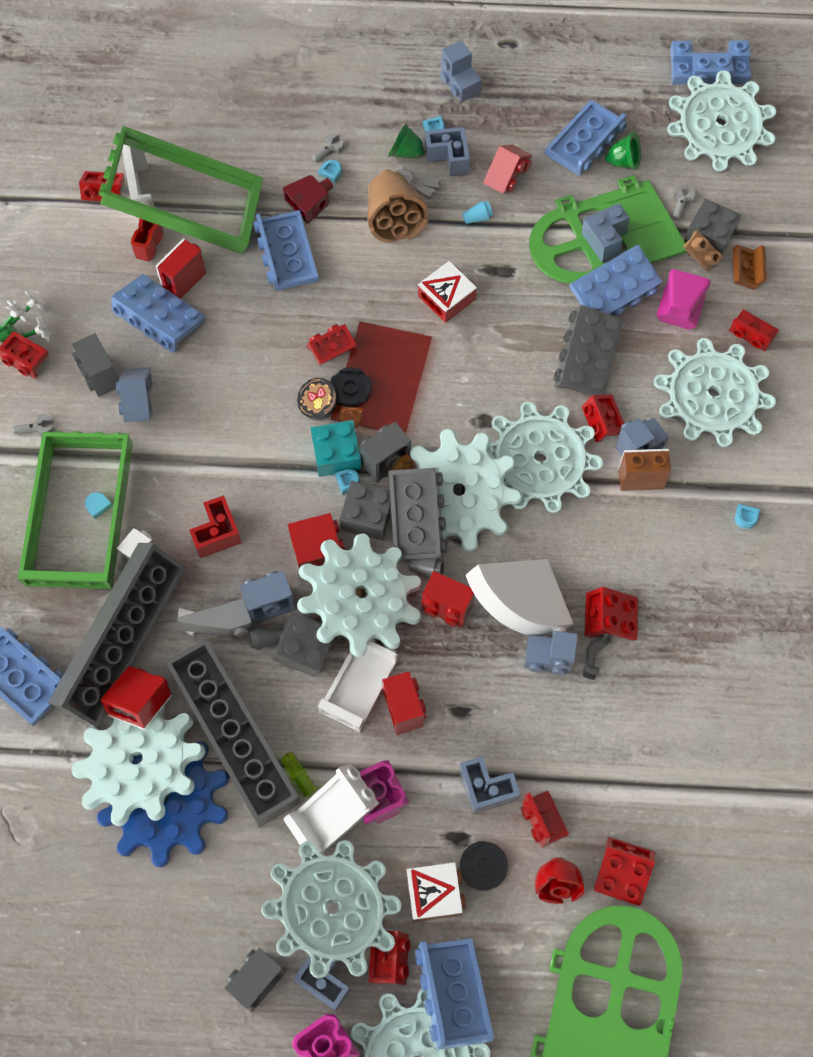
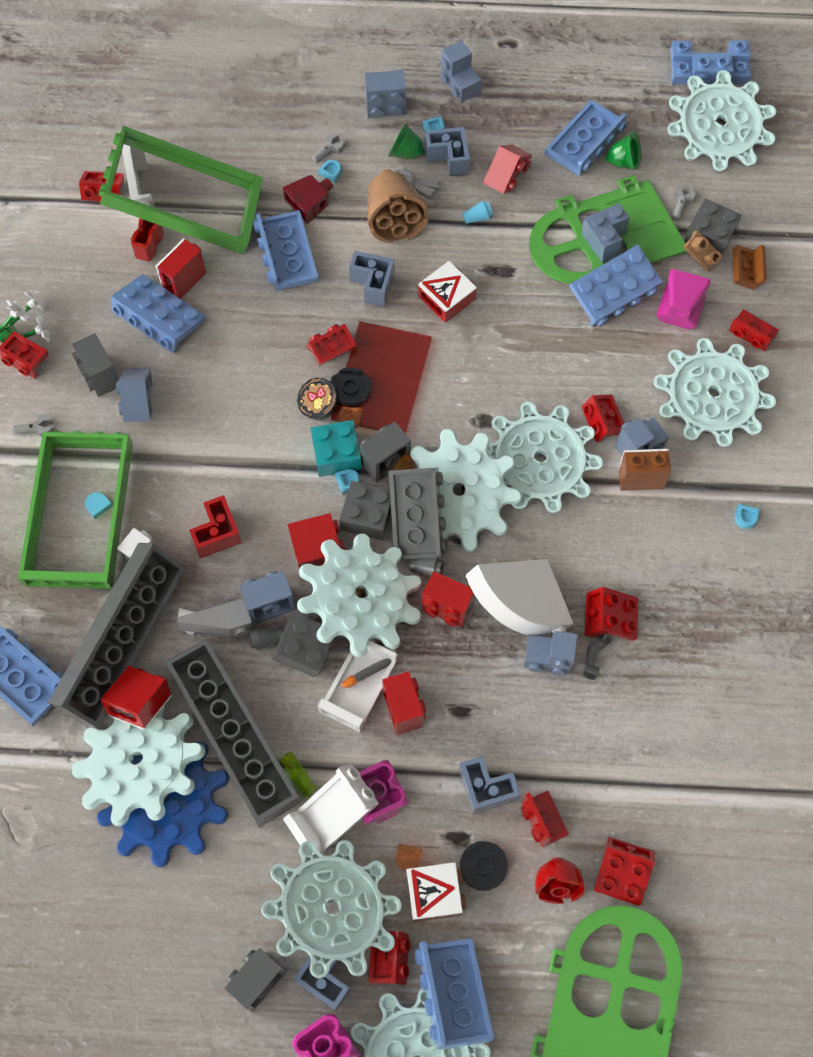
(365, 673): none -> dark grey piece
(375, 273): none -> sand blue brick
(385, 93): none -> sand blue brick
(407, 857): none -> clear orange tile
(588, 351): dark grey bracket -> none

